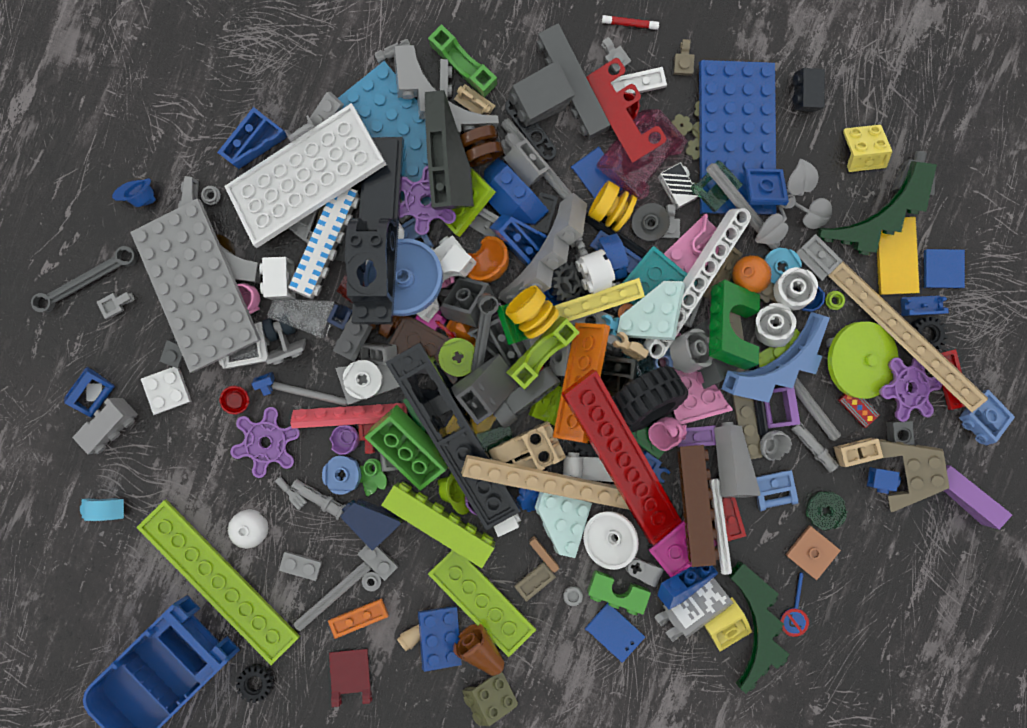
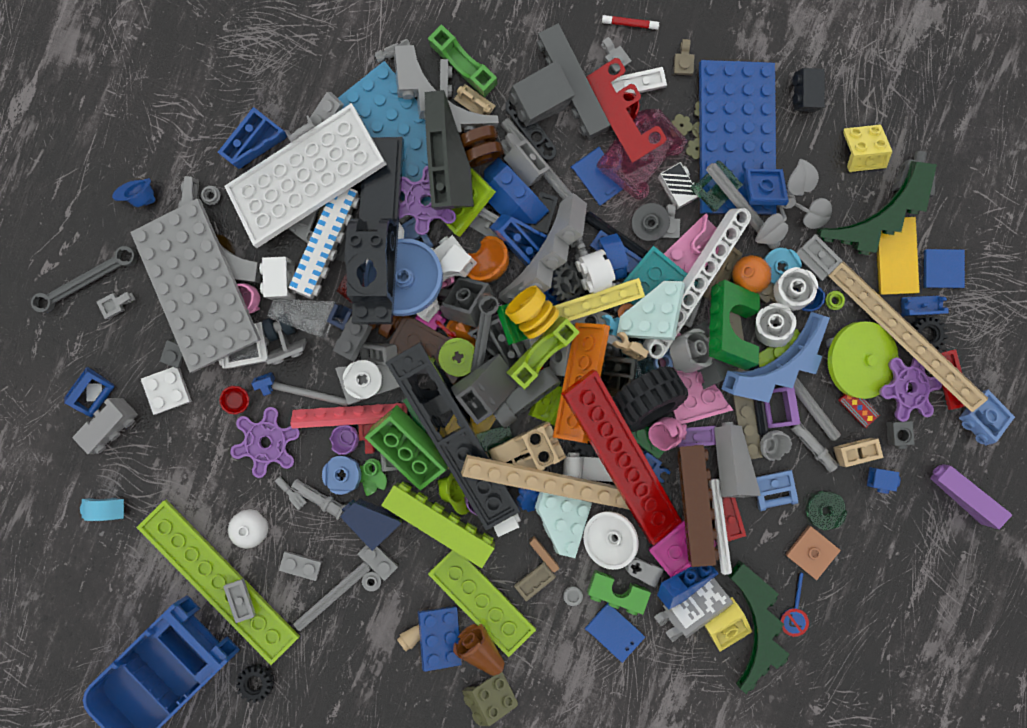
(239, 600): none -> light grey plate
(349, 675): dark red flag -> none
(358, 618): orange tile -> none
(616, 208): yellow wheel -> none
(924, 472): dark tan wing -> none

